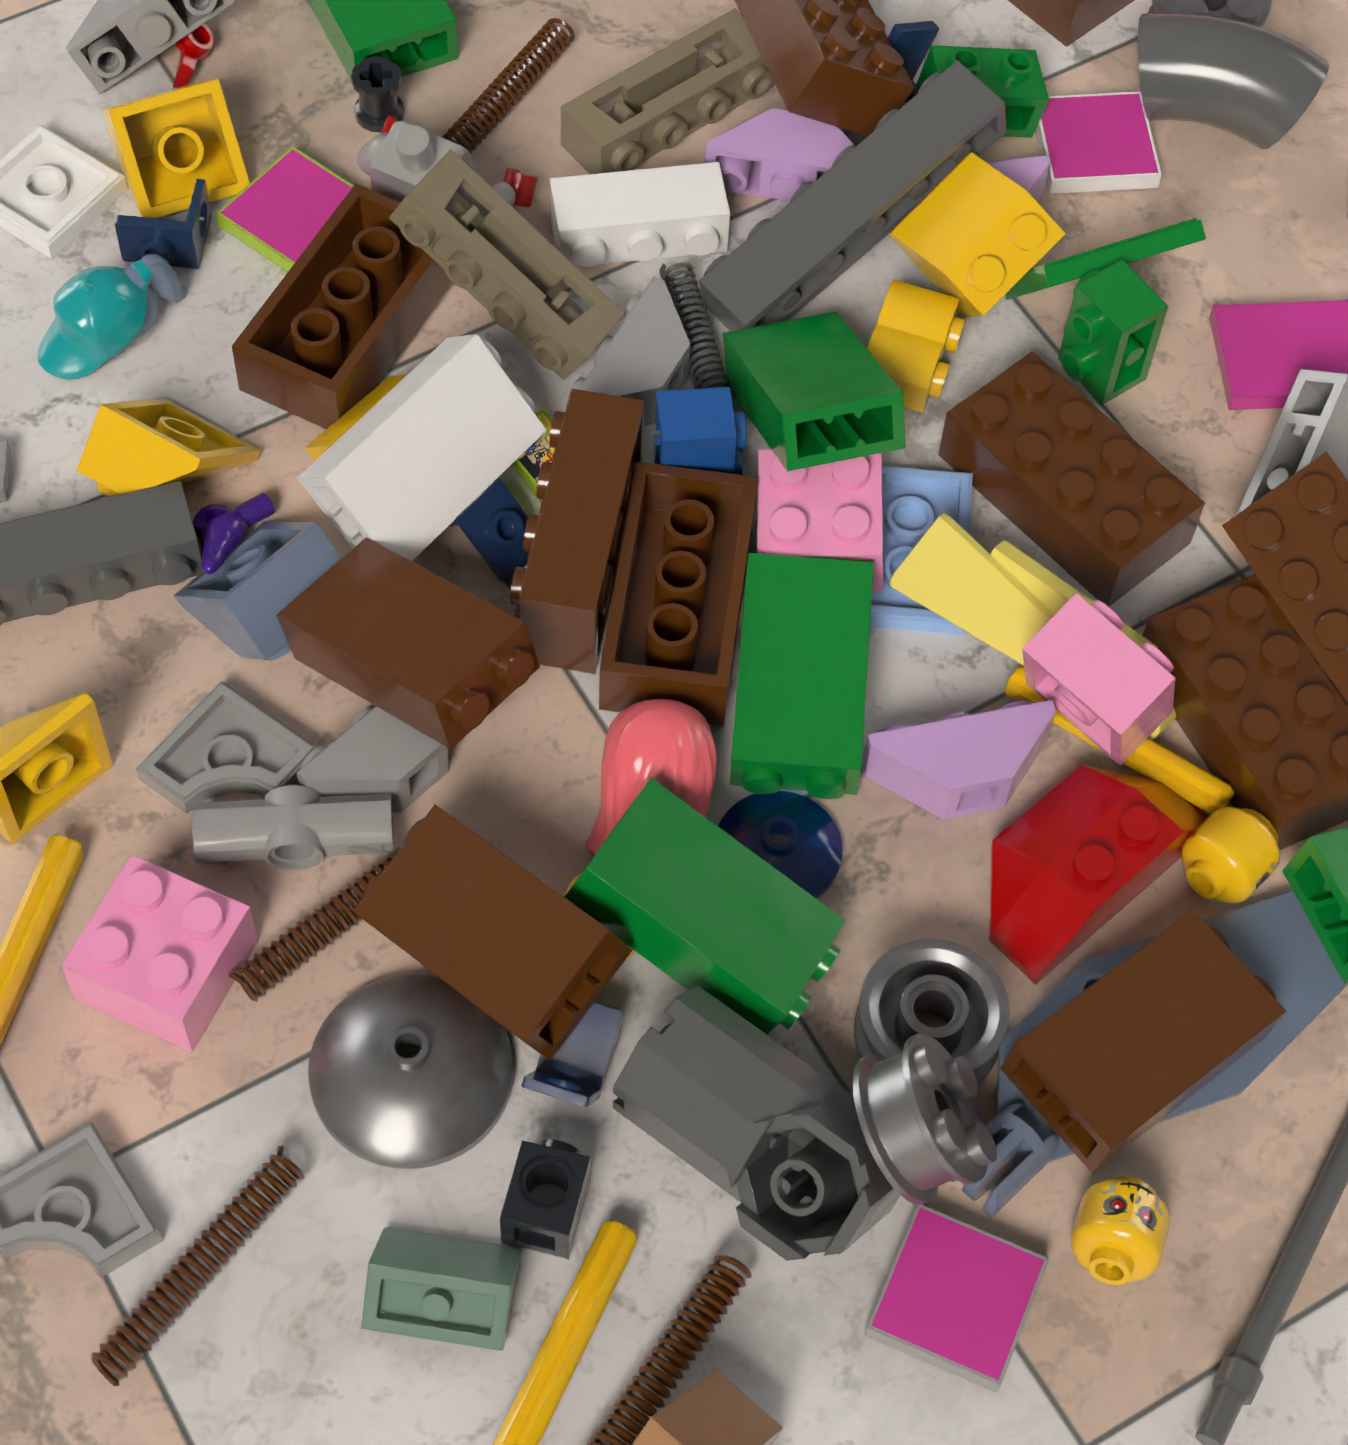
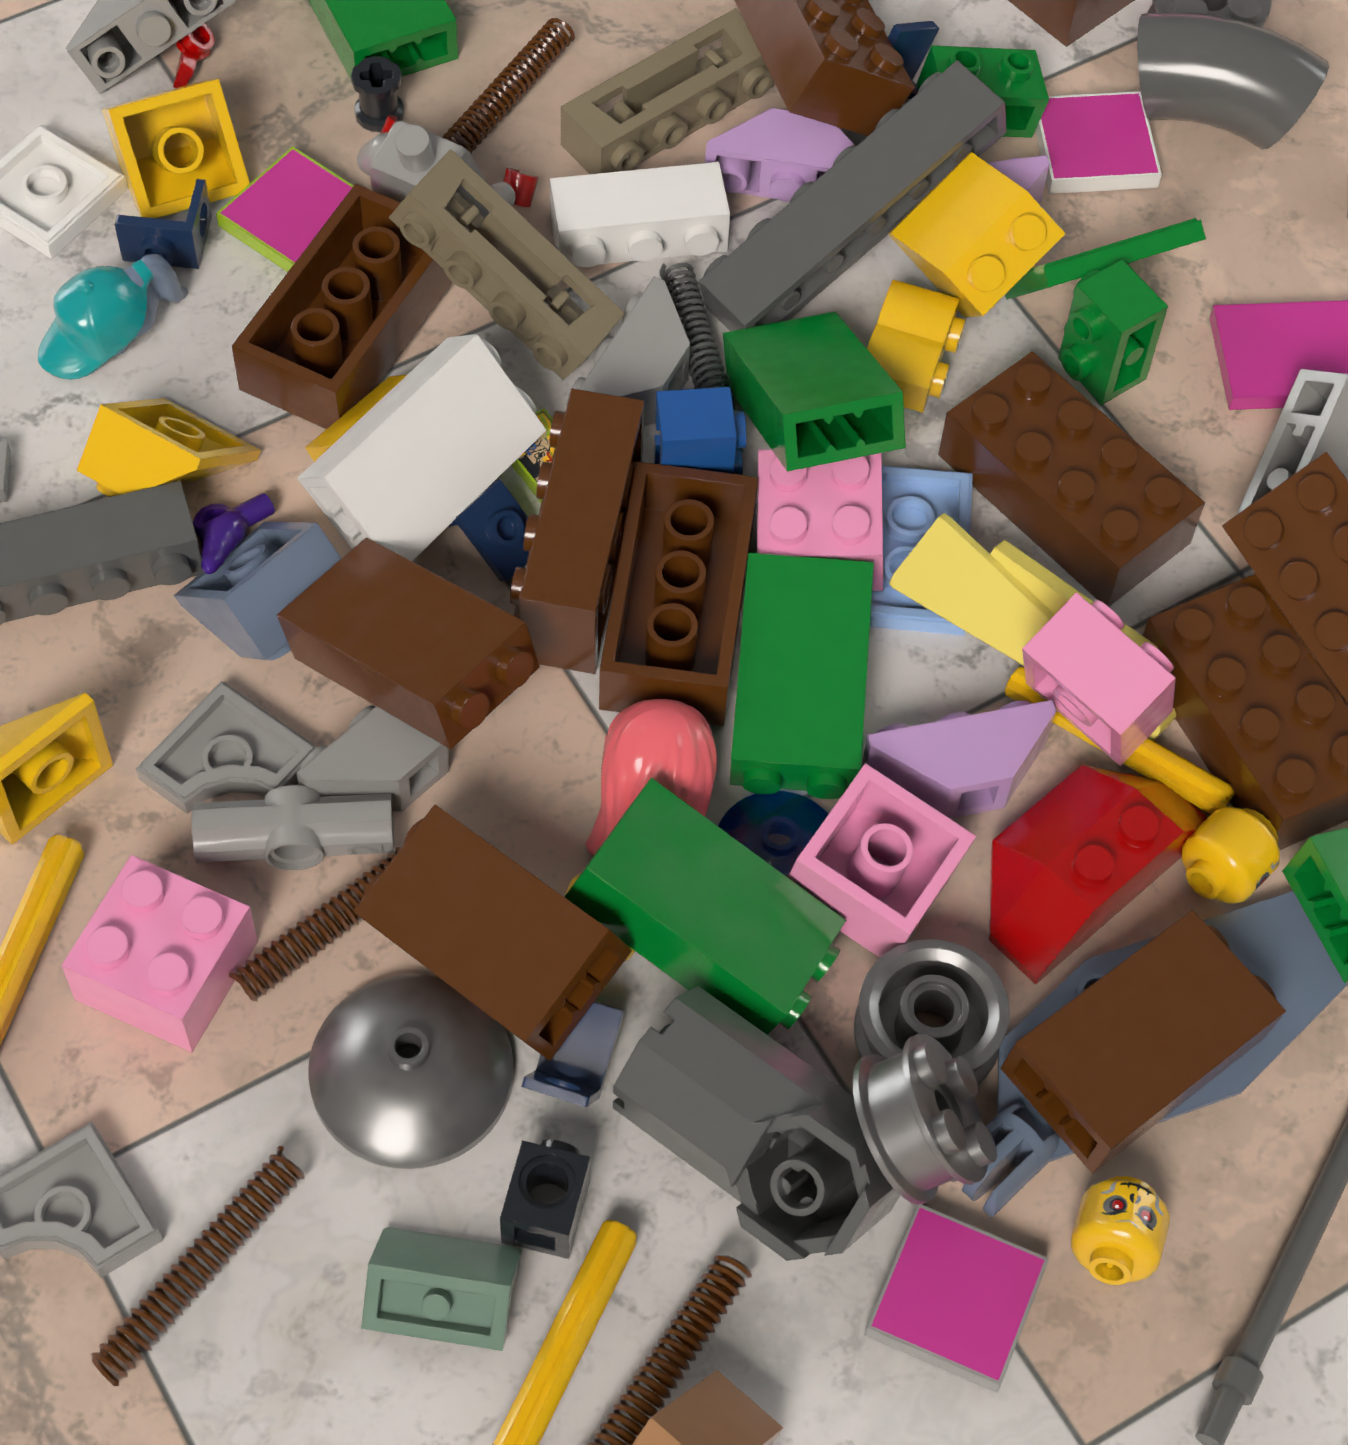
(880, 860): none -> bright pink brick

